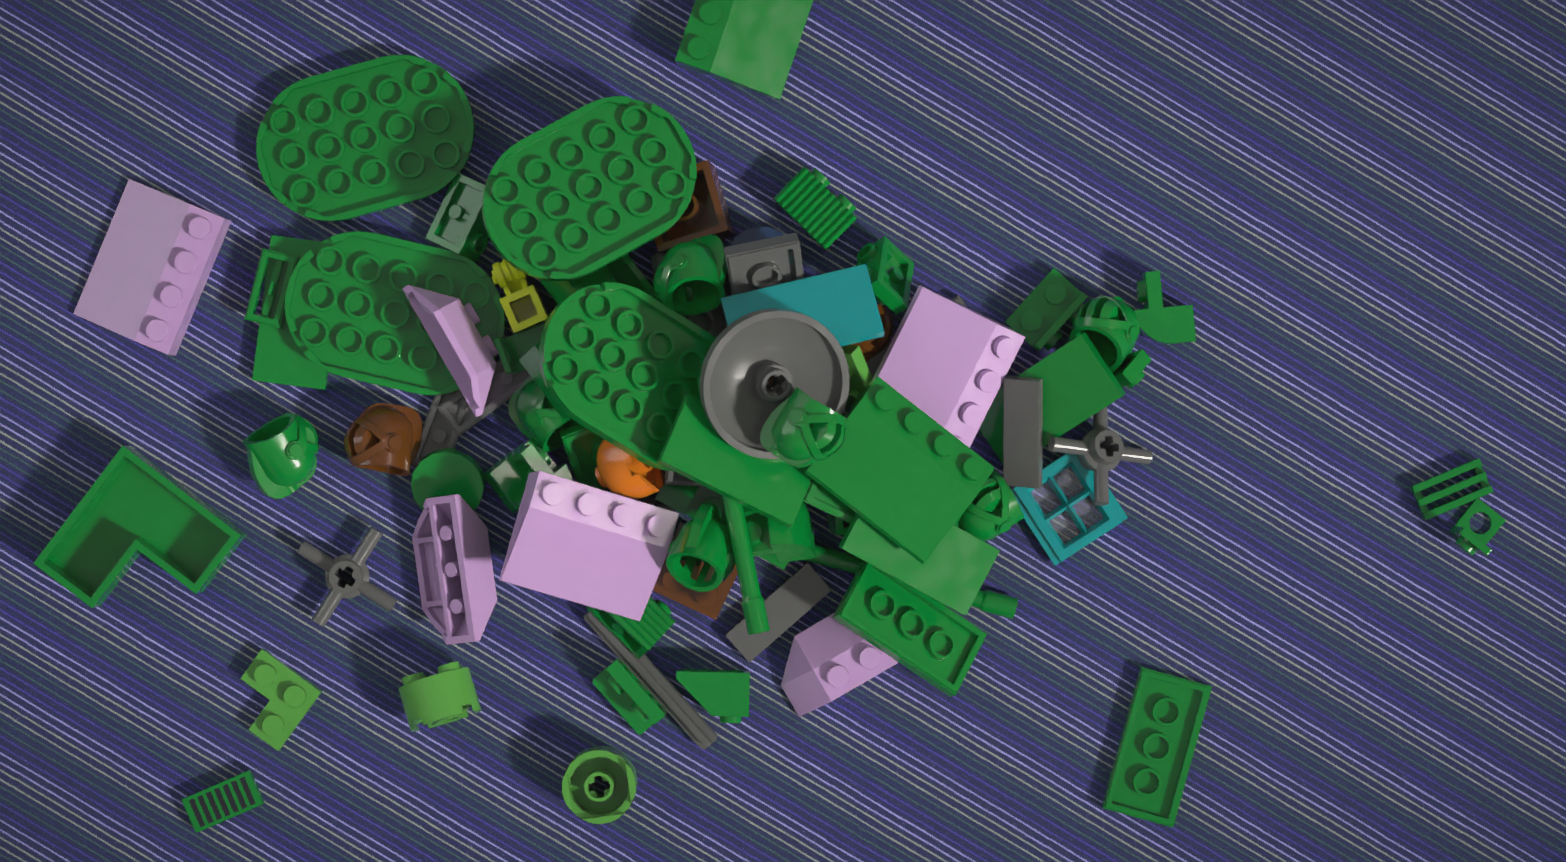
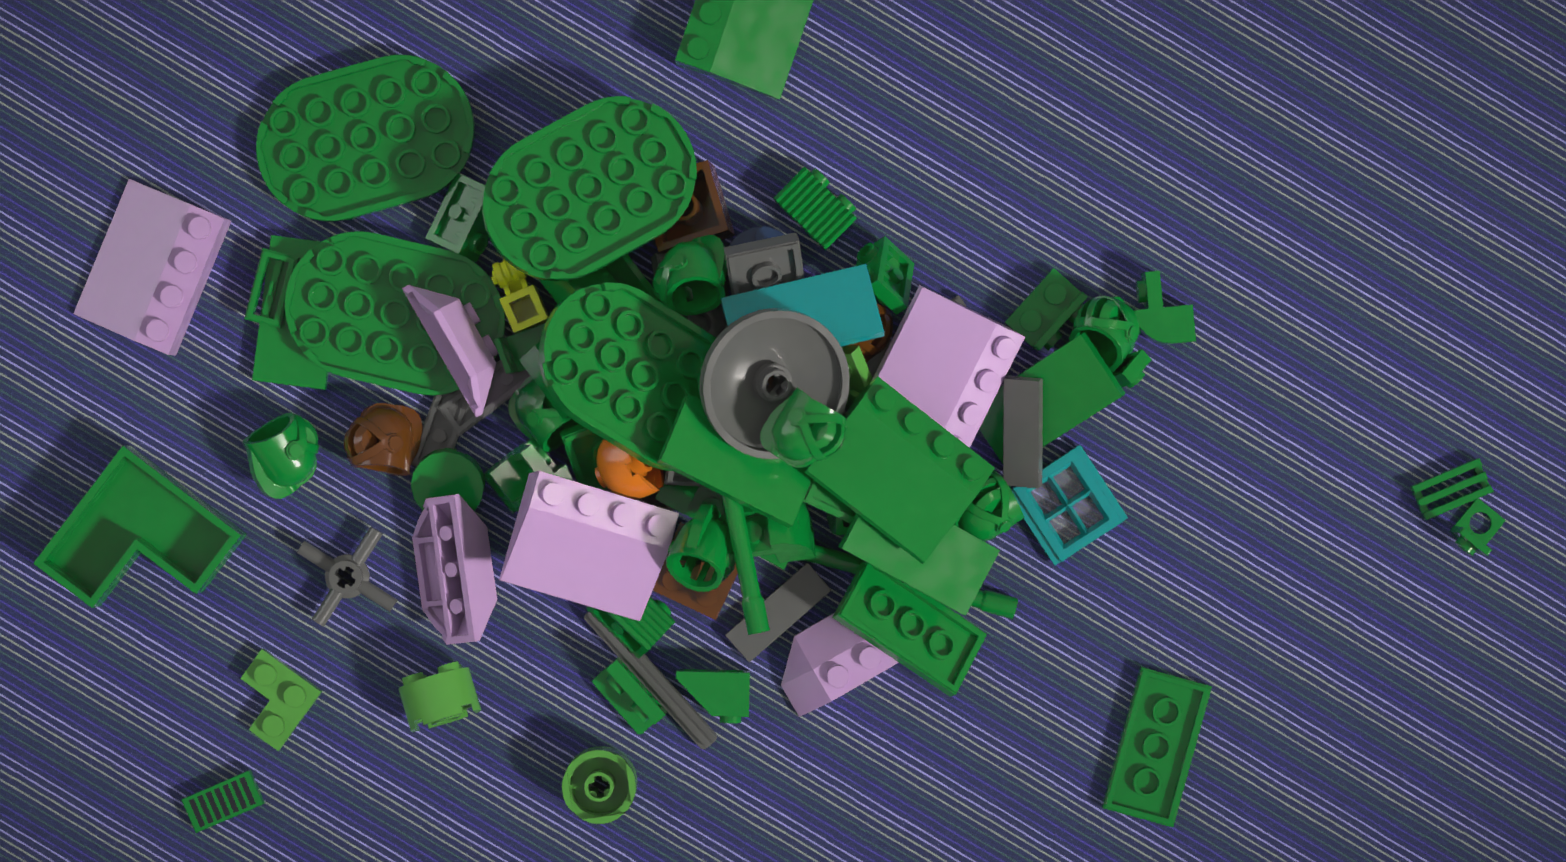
(1100, 452): dark grey bar -> none

